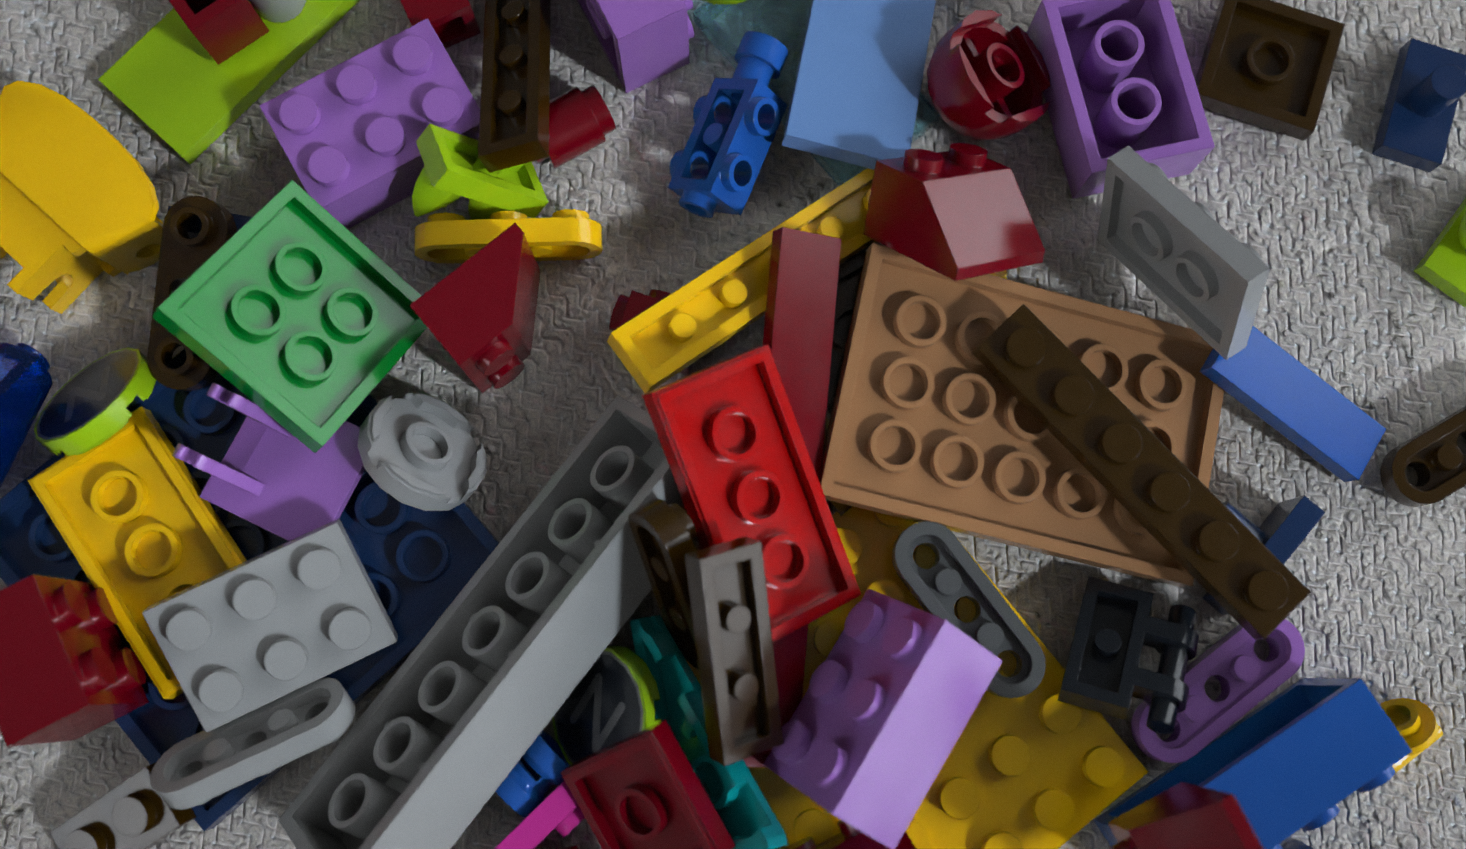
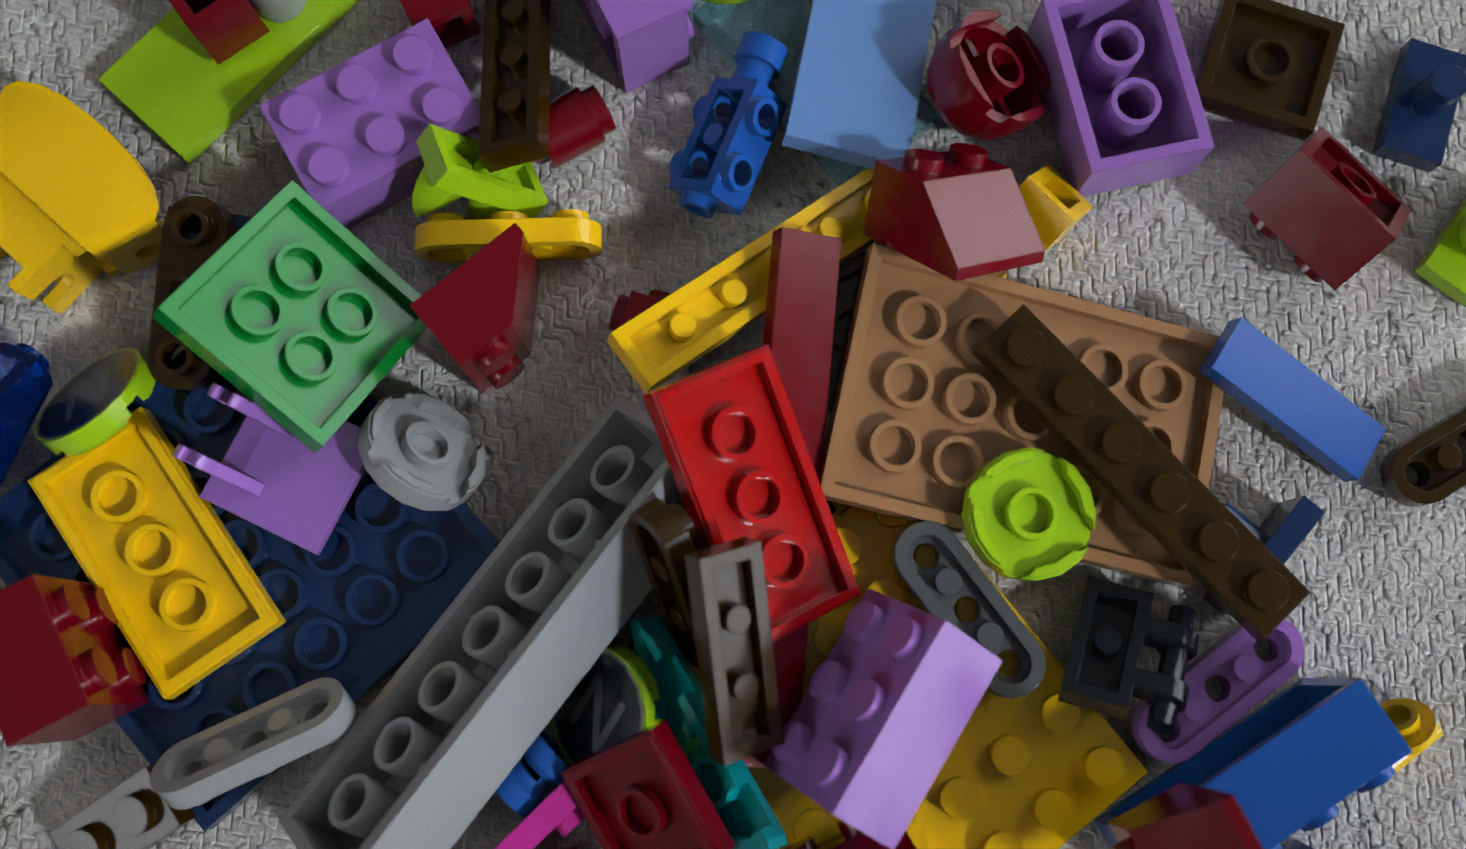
(271, 625): light grey plate -> none
(1028, 515): none -> lime tile
(1053, 204): none -> yellow plate
(1181, 252): light grey plate -> none
(1327, 210): none -> dark red slope

